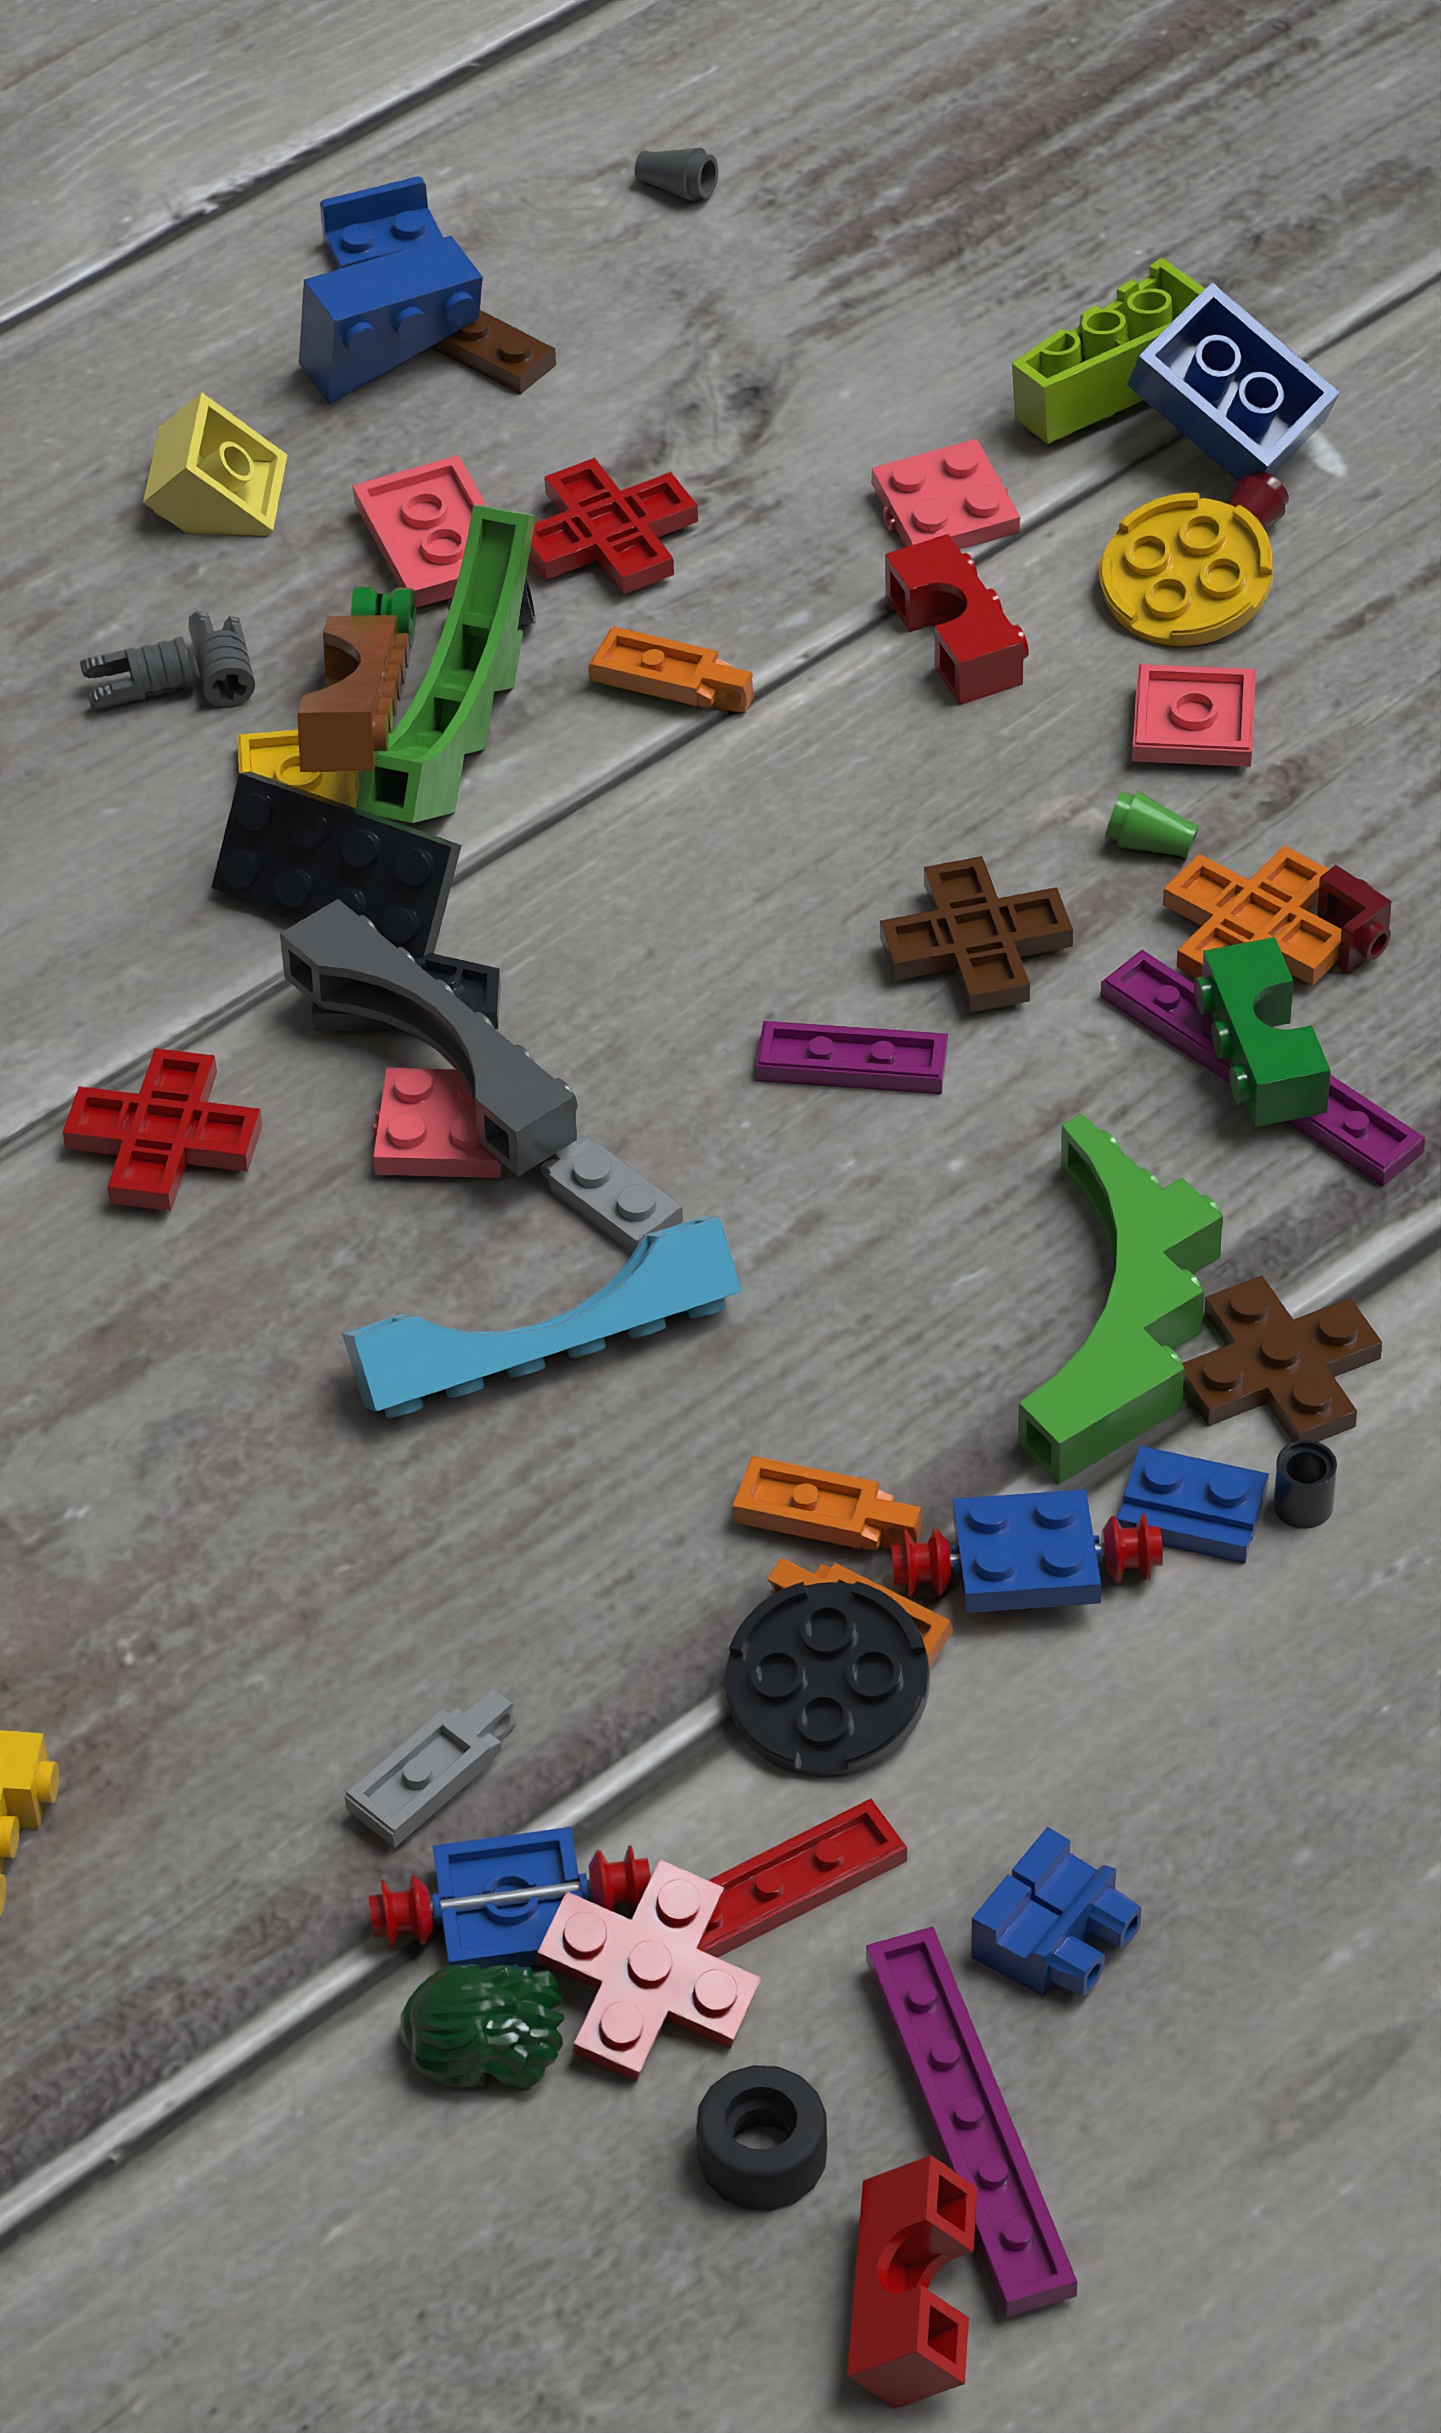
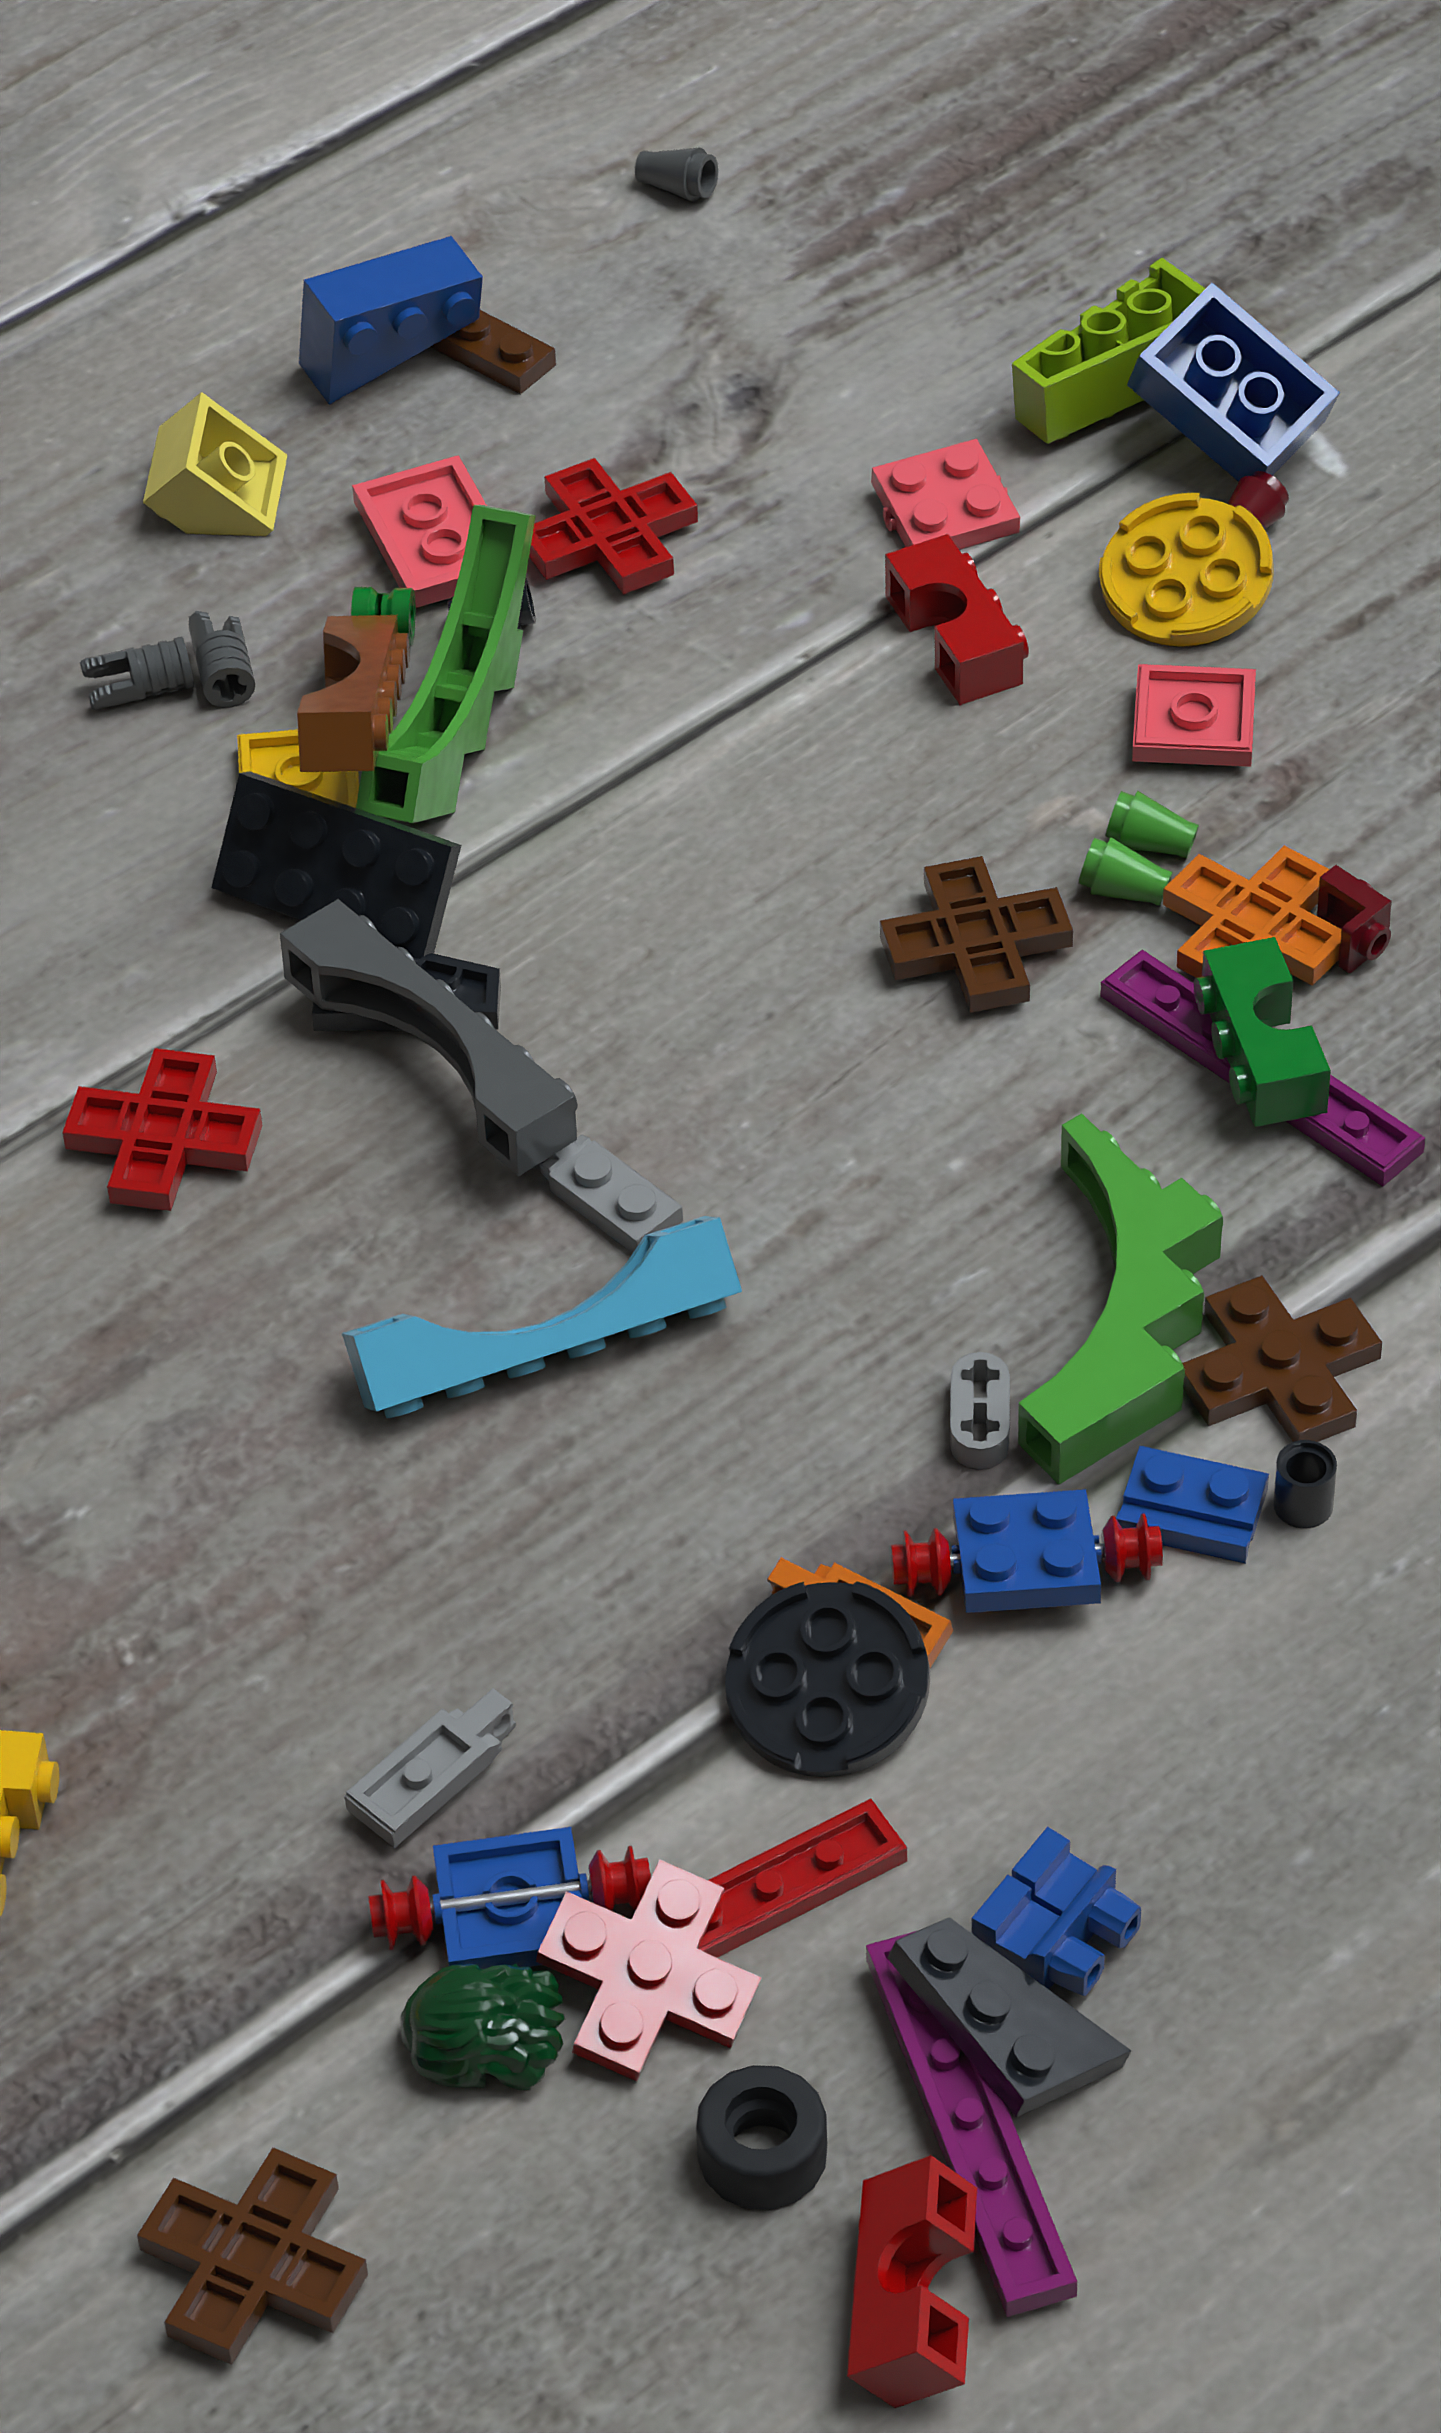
(252, 2255): none -> reddish brown plate
(377, 222): blue bracket -> none
(429, 1127): coral plate -> none
(670, 671): orange hinge -> none
(822, 1506): orange hinge -> none
(852, 1057): magenta tile -> none
(990, 1410): none -> light grey beam
(1003, 2019): none -> black wing
(1122, 873): none -> bright green cone

